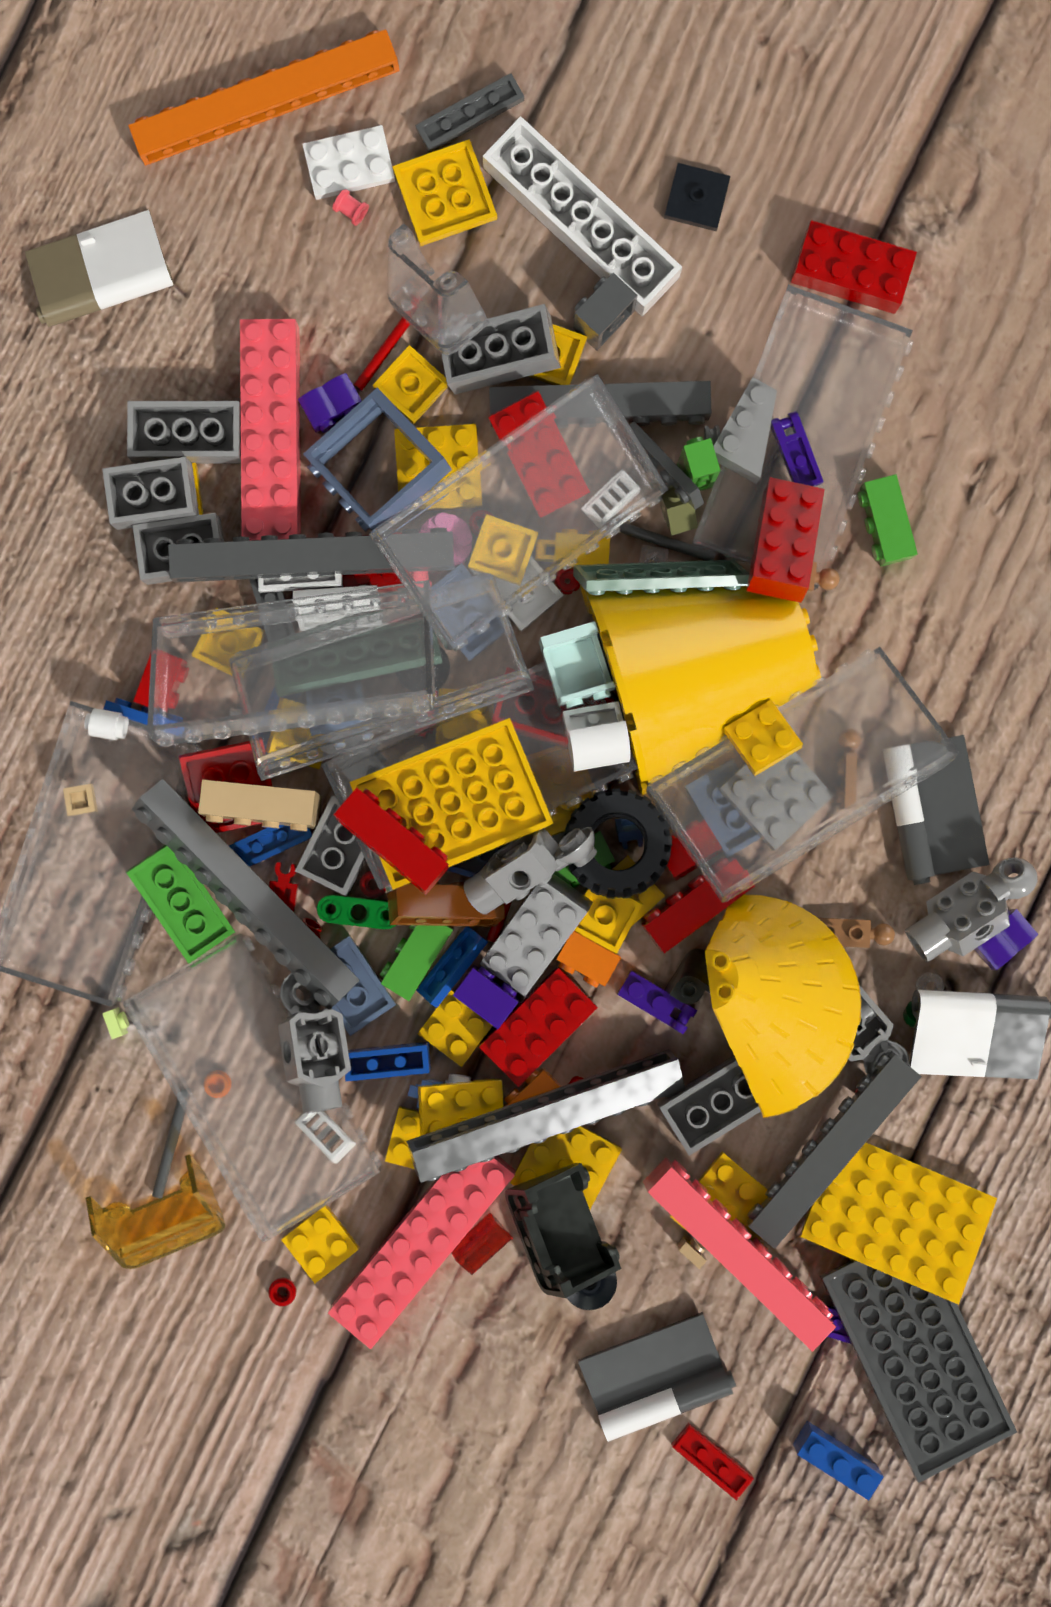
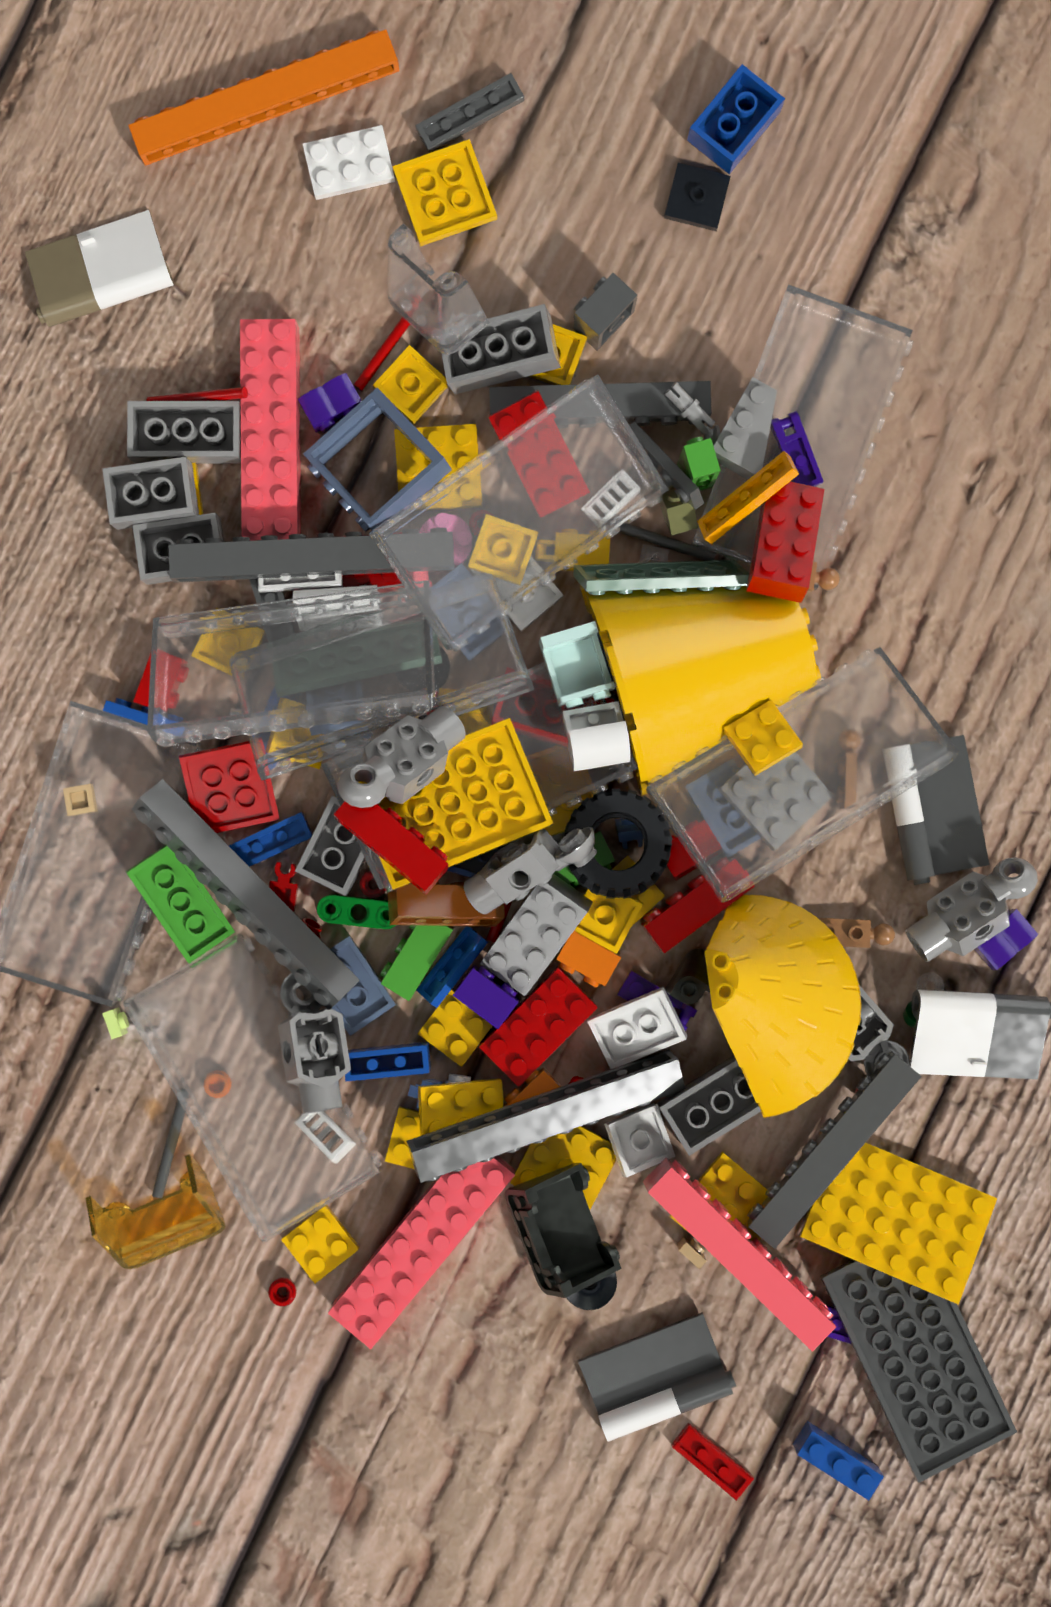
(106, 724): white brick -> none
(211, 395): none -> red bar
(259, 804): tan wedge -> none
(350, 207): coral bush -> none
(402, 759): none -> light grey brick
(481, 1244): clear red slope -> none
(565, 588): red plate -> none
(580, 213): white brick -> none
(637, 1028): none -> white plate
(639, 1140): none -> white plate
(689, 408): none -> light grey pin
(735, 119): none -> blue brick
(747, 497): none -> light orange plate
(853, 267): red brick -> none
(887, 520): bright green brick -> none

